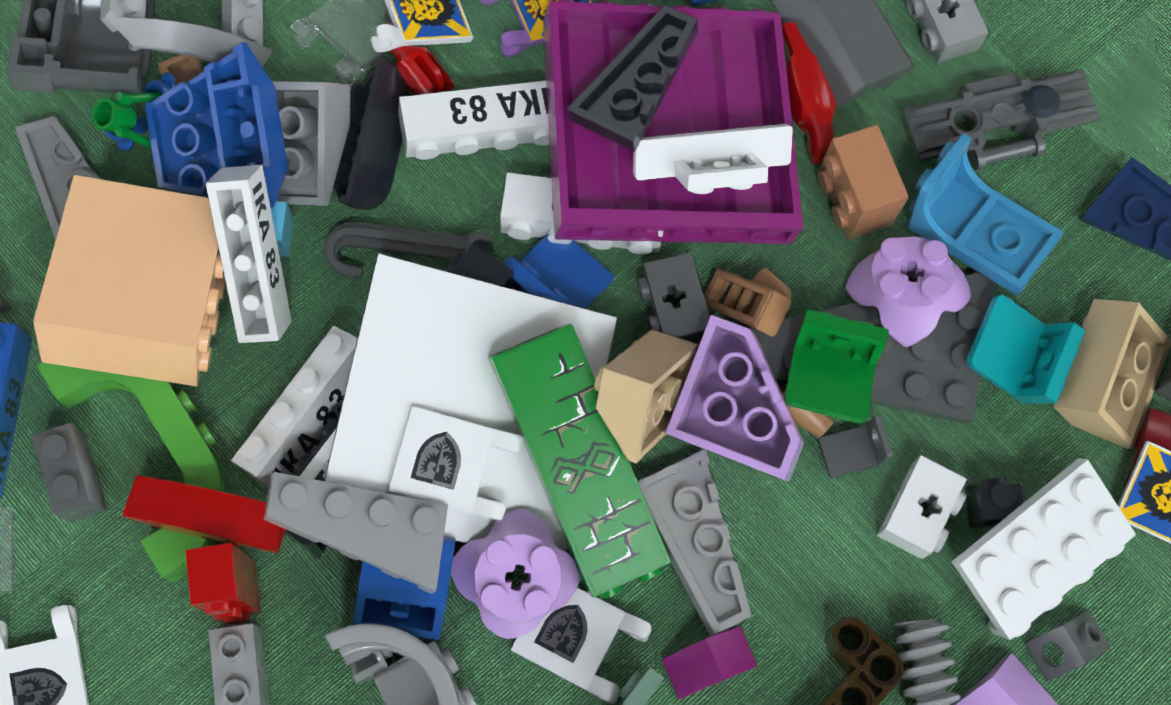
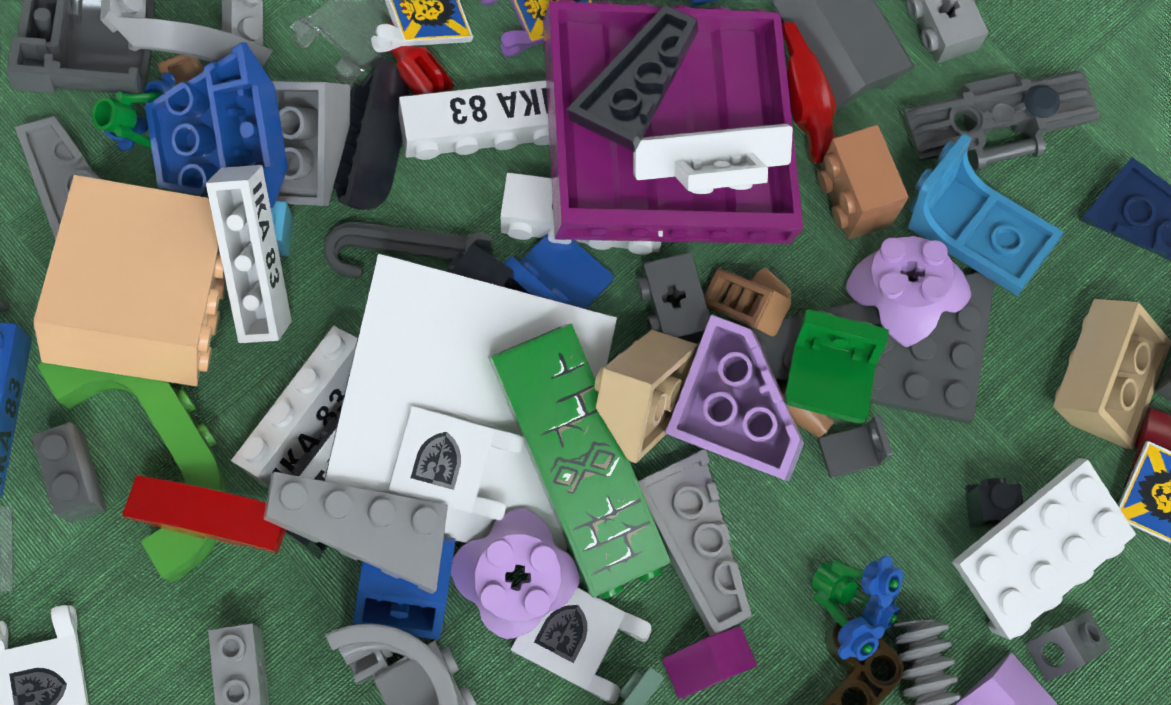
(223, 583): red brick -> none
(835, 585): none -> plant
(905, 524): white brick -> none
(1024, 353): teal bracket -> none

